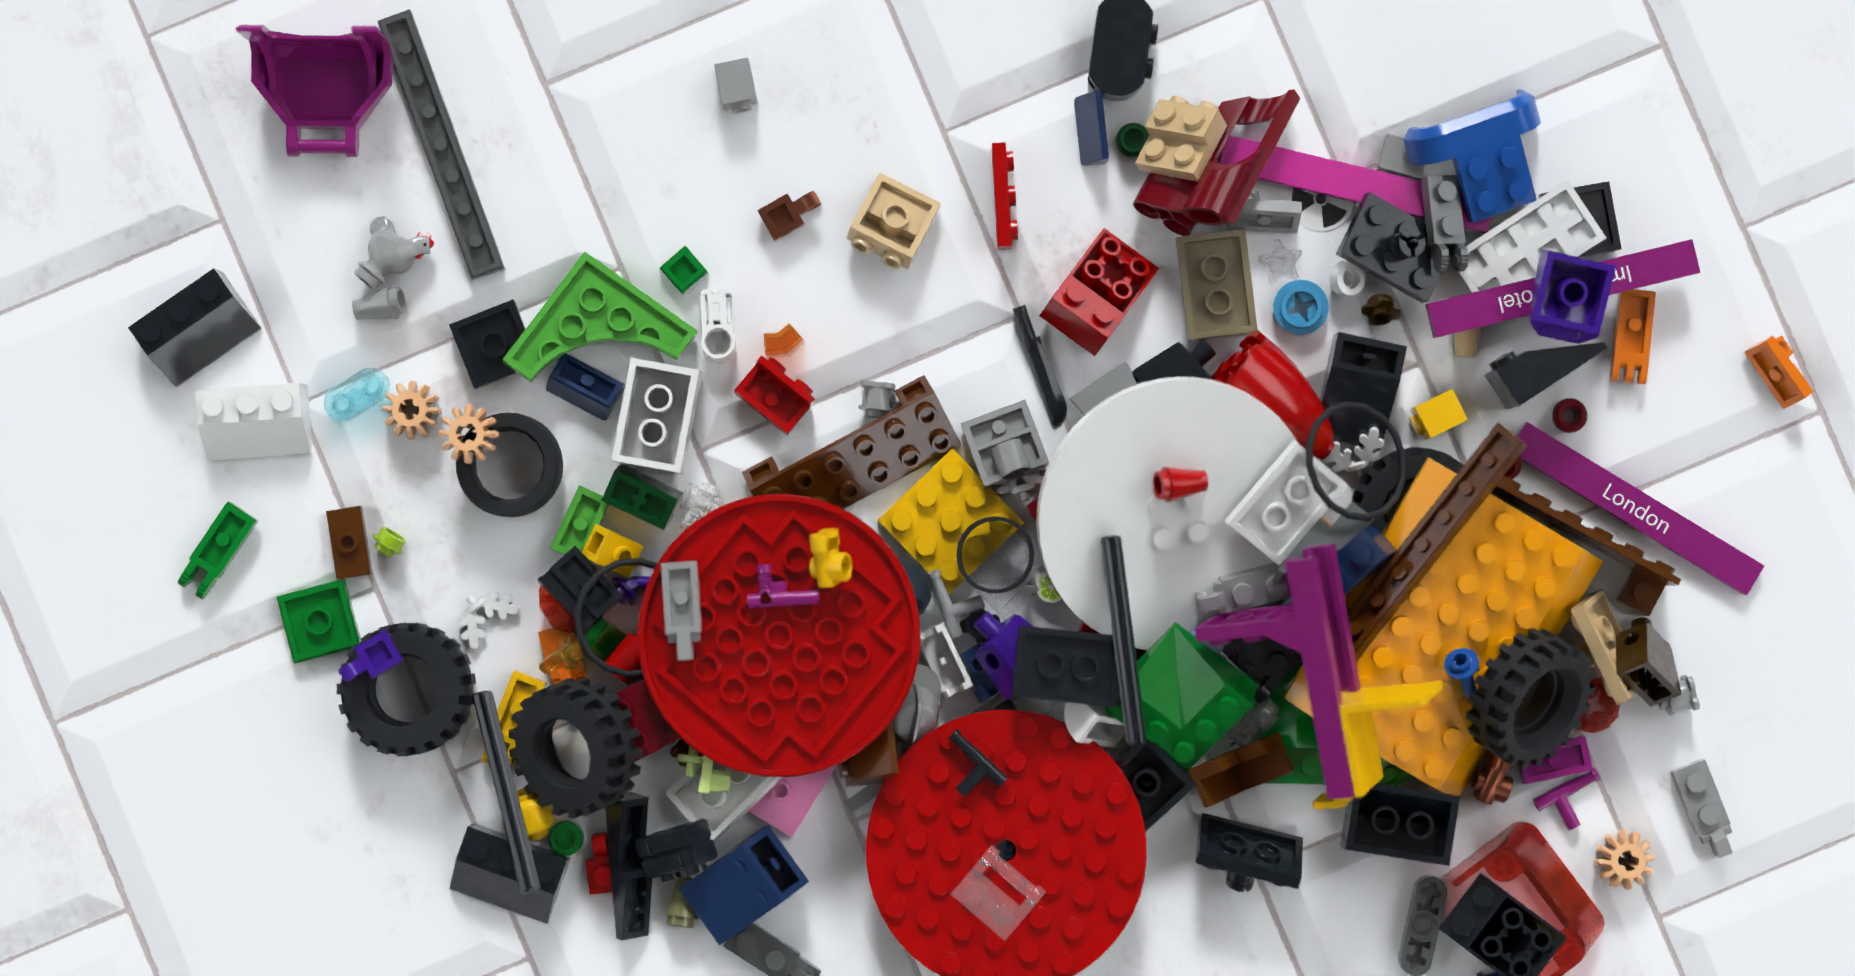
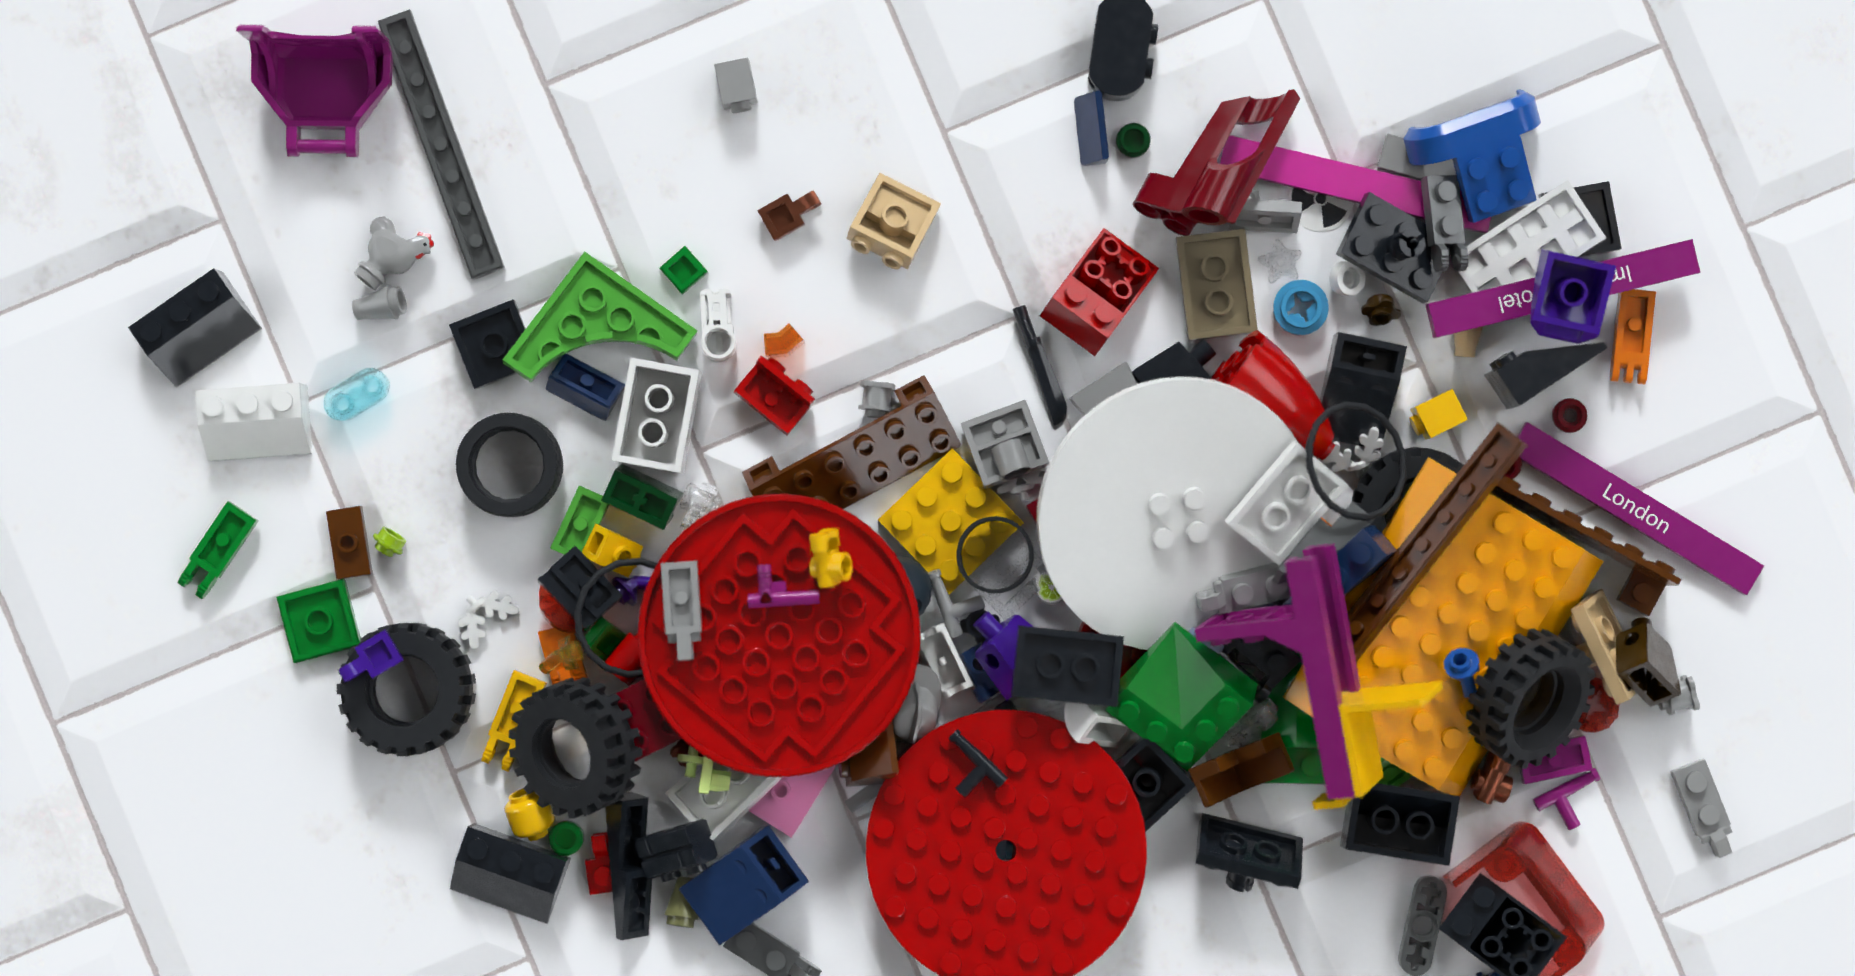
(404, 420): light nougat gear -> none
(469, 446): light nougat gear -> none
(506, 792): black axle -> none
(989, 901): clear plate -> none
(1003, 196): red plate -> none
(1123, 640): black axle -> none
(1178, 483): red cone -> none
(1181, 138): tan plate -> none
(1618, 872): light nougat gear -> none
(1778, 372): orange hinge -> none

